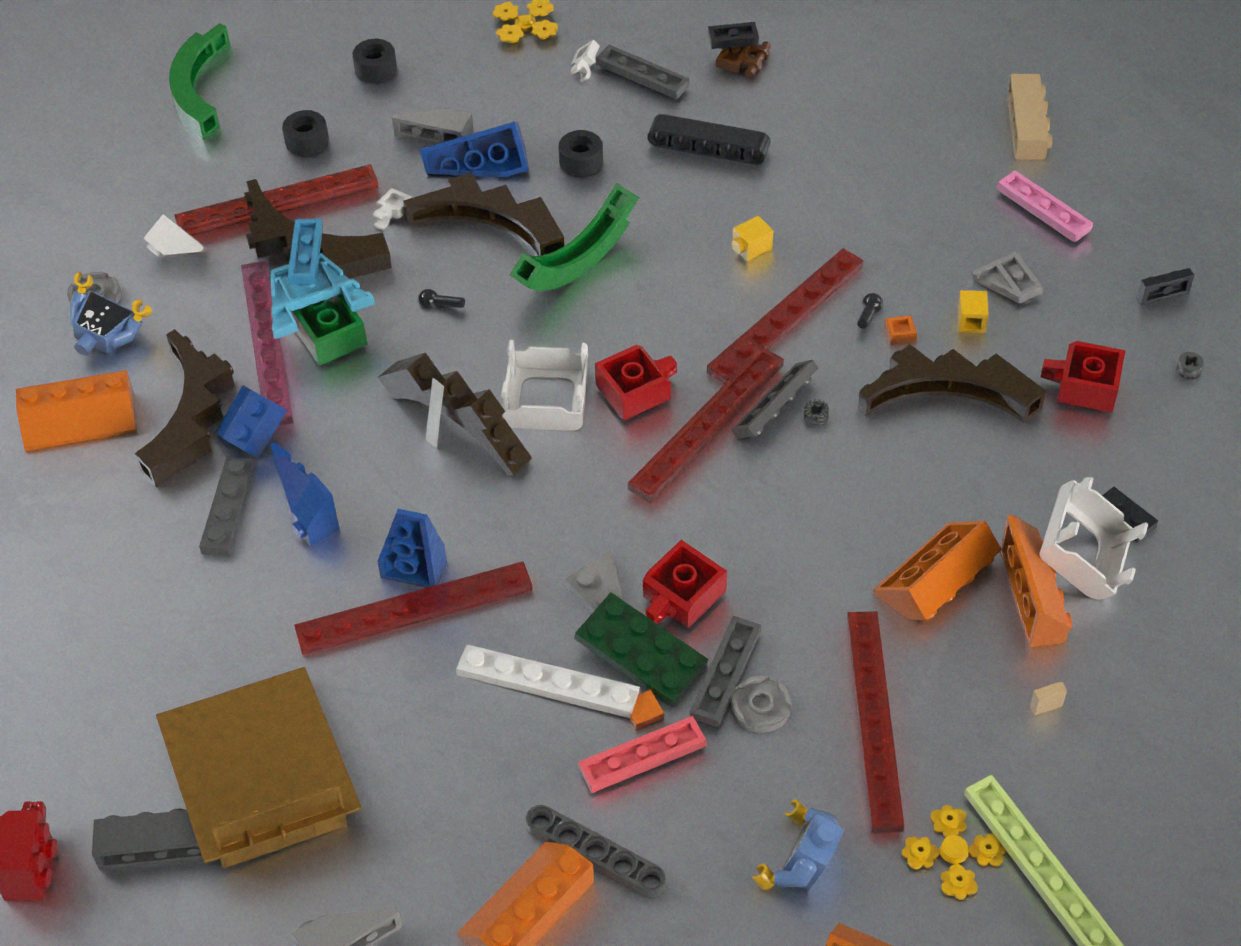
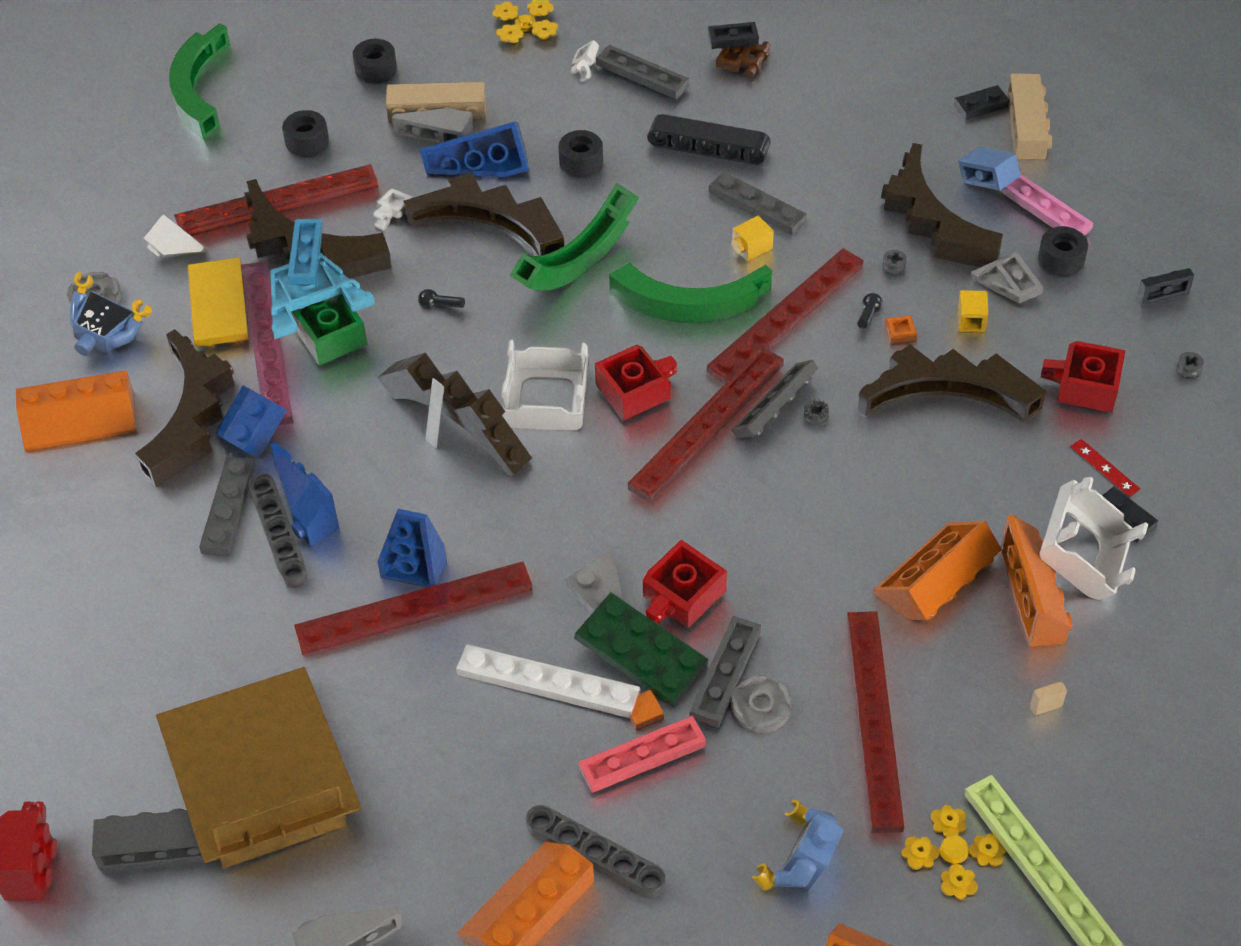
(217, 302): none -> yellow tile
(278, 540): none -> dark grey beam
(432, 96): none -> tan brick
(688, 304): none -> green arch
(757, 203): none -> dark grey plate
(893, 268): none -> dark grey bush
(928, 217): none -> dark brown arch
(981, 102): none -> black plate
(989, 168): none -> medium blue brick
(1063, 251): none -> black tyre
(1105, 467): none -> red sticker

